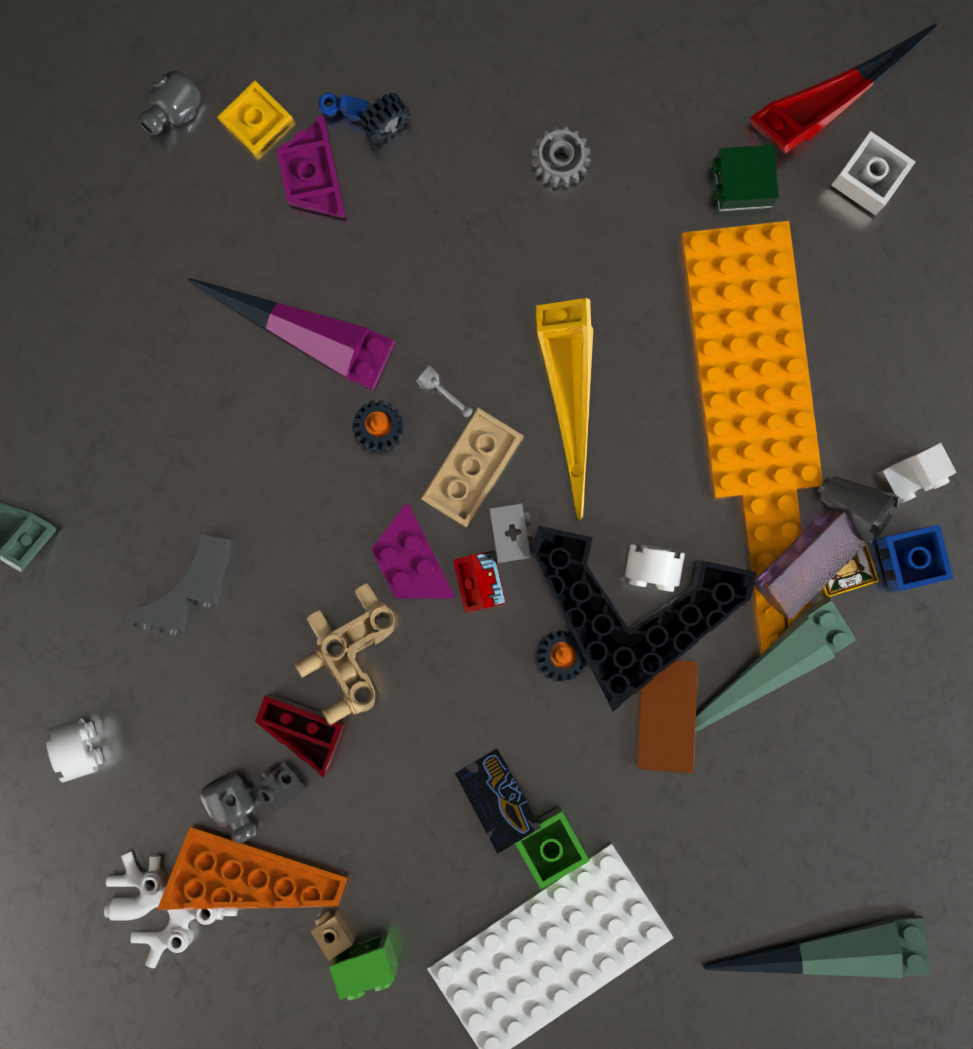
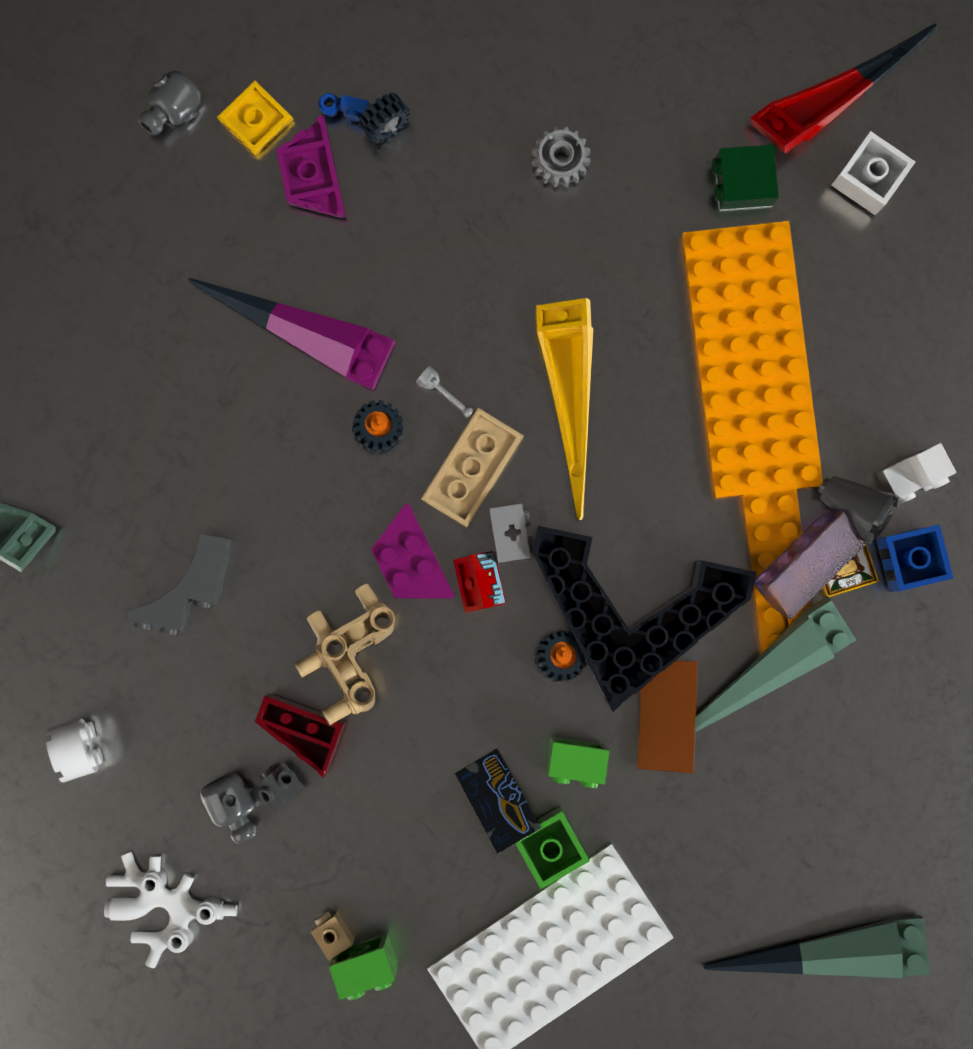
(229, 875): orange wing -> none
(577, 761): none -> bright green brick
(654, 566): white brick -> none

